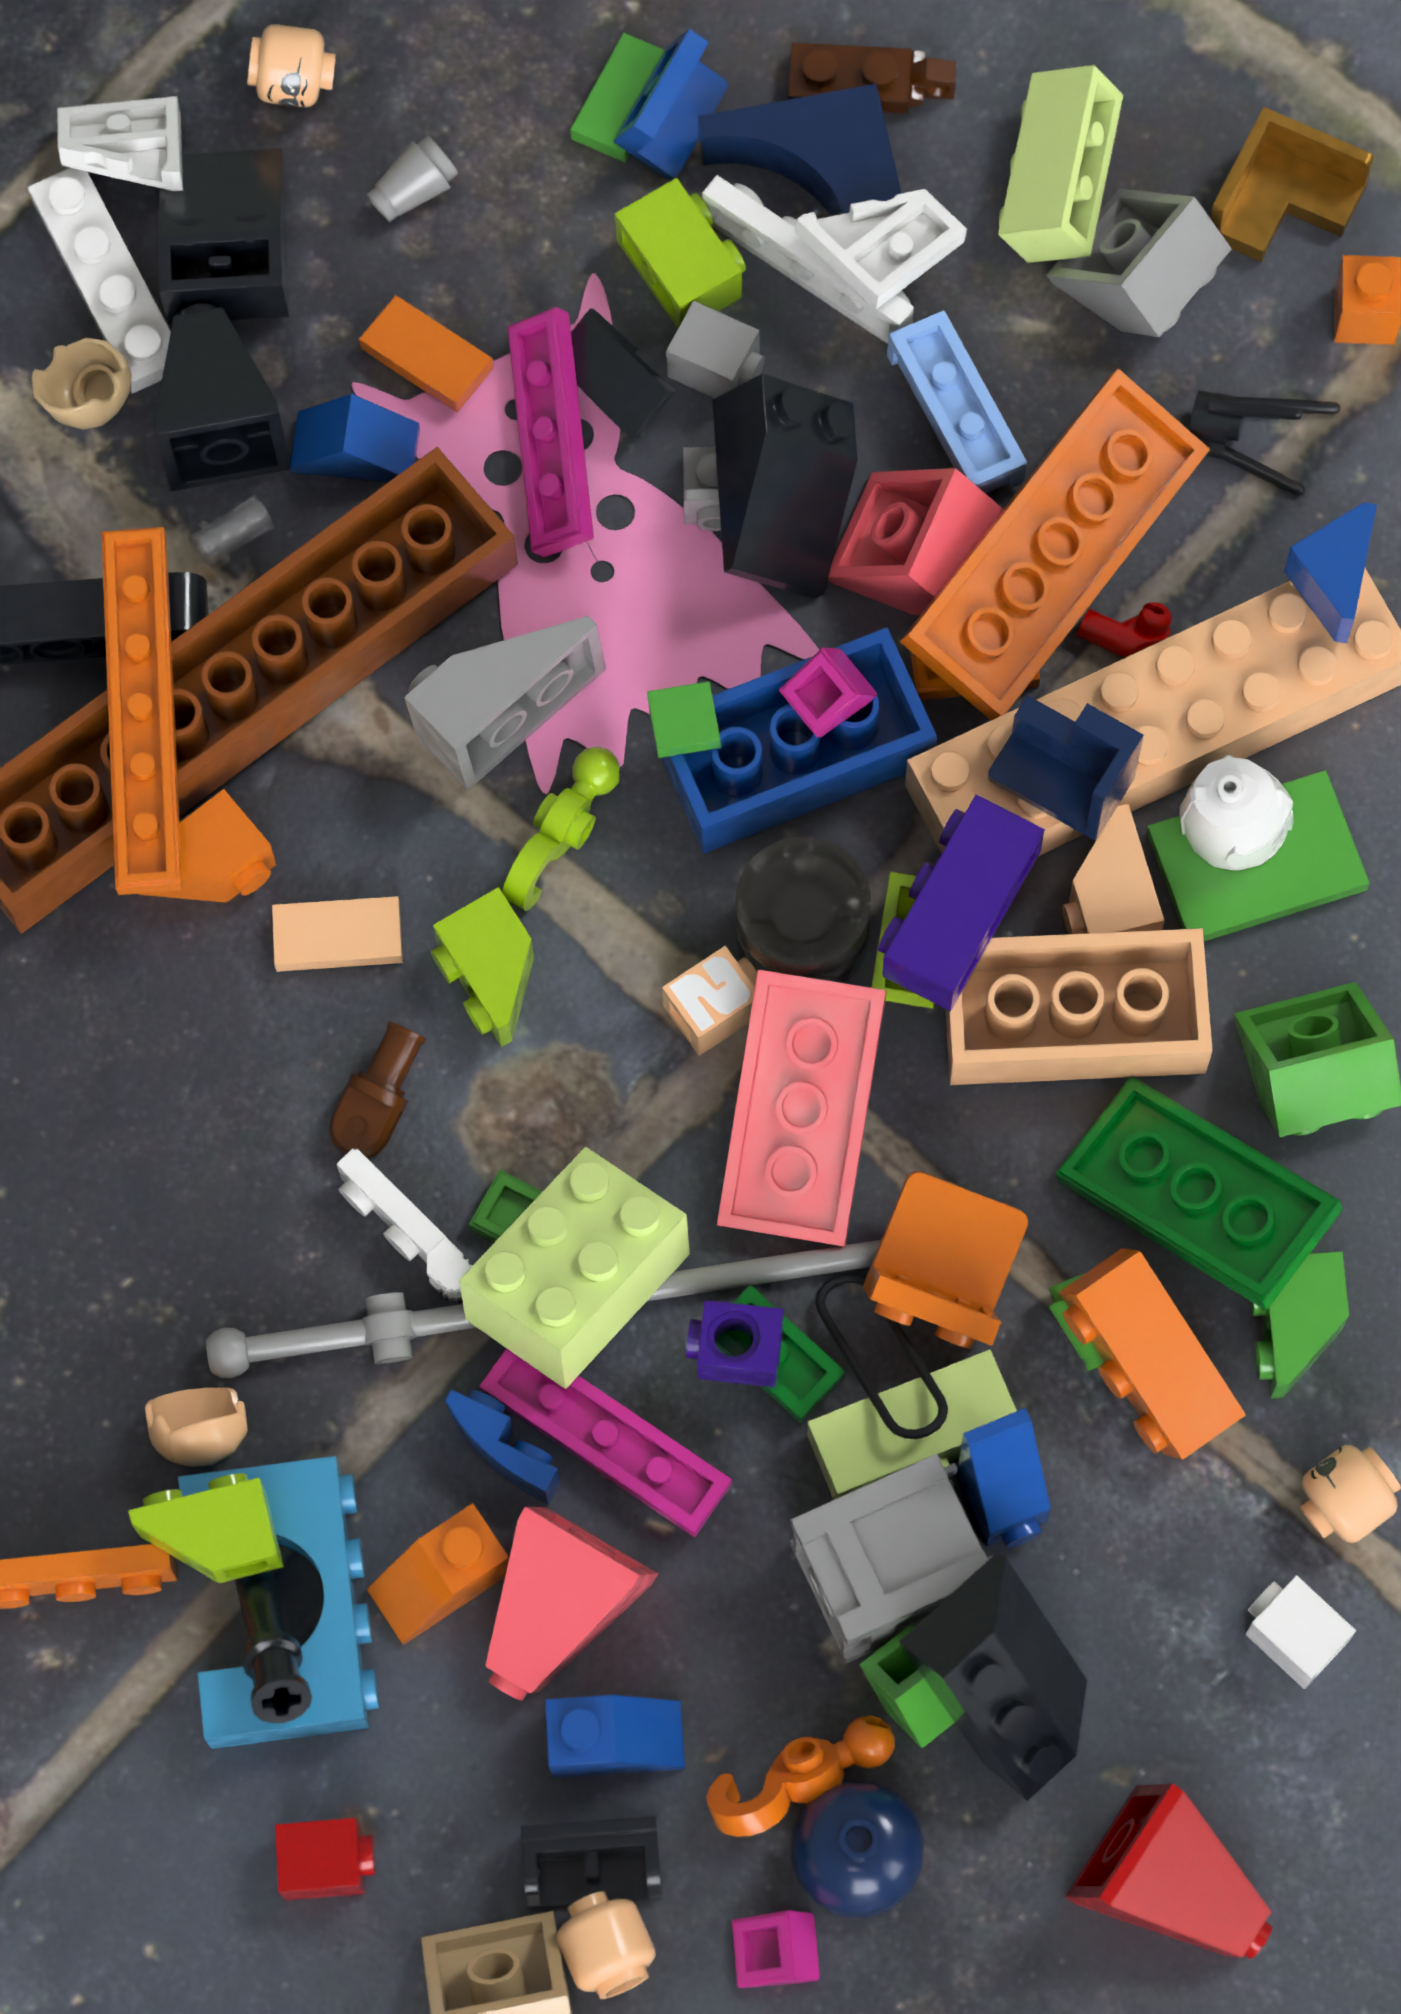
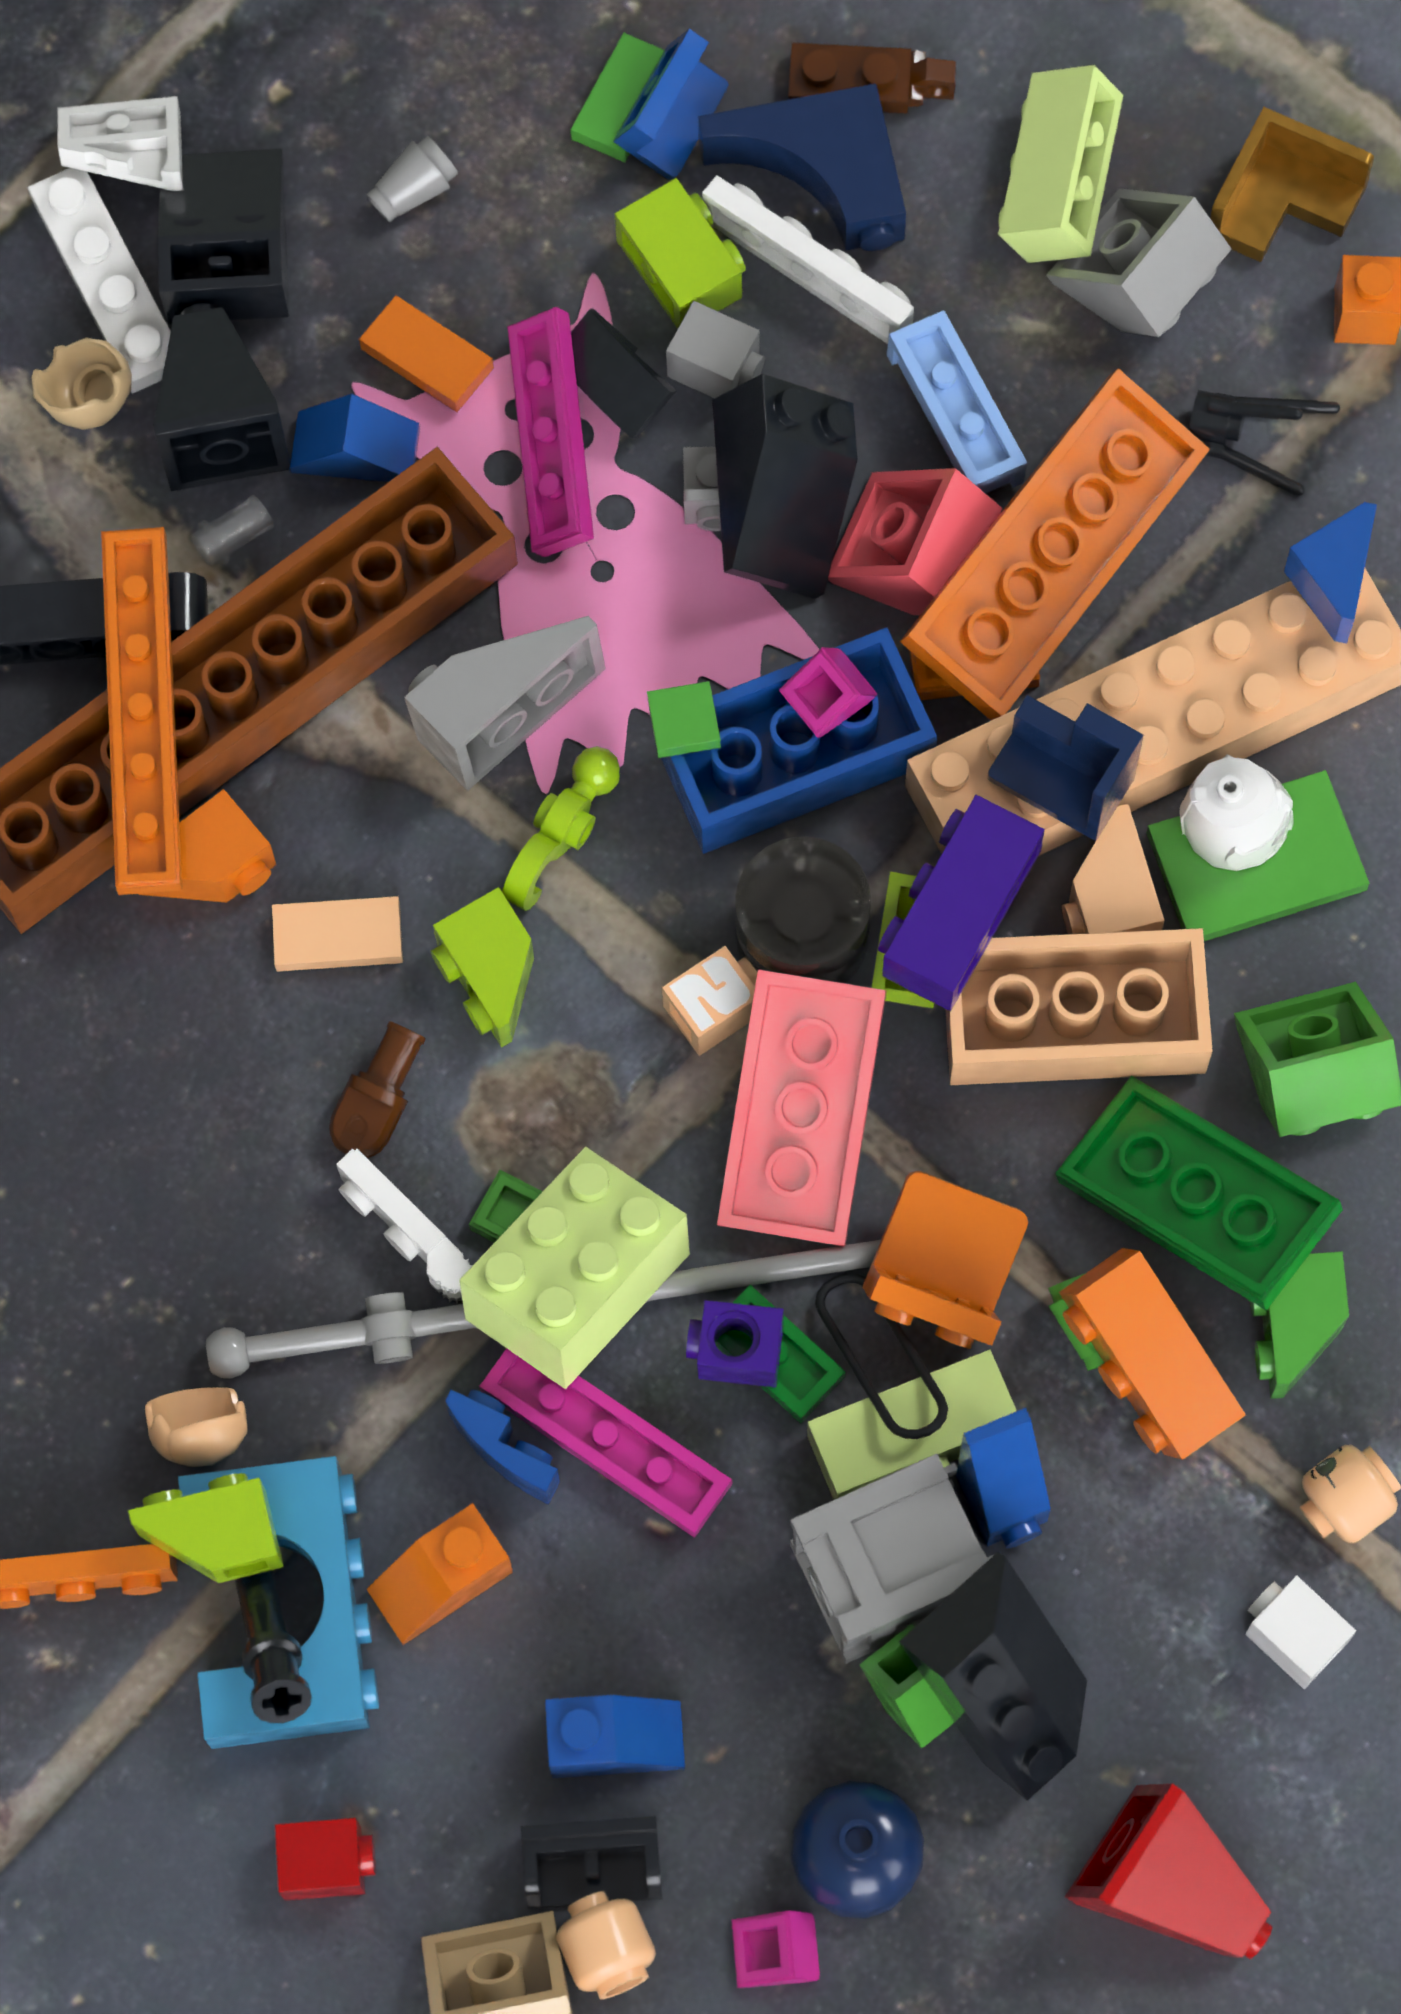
(290, 66): light nougat head -> none
(556, 1599): coral slope -> none
(799, 1775): orange piece -> none
(884, 243): white wing -> none
(1130, 635): red arm -> none

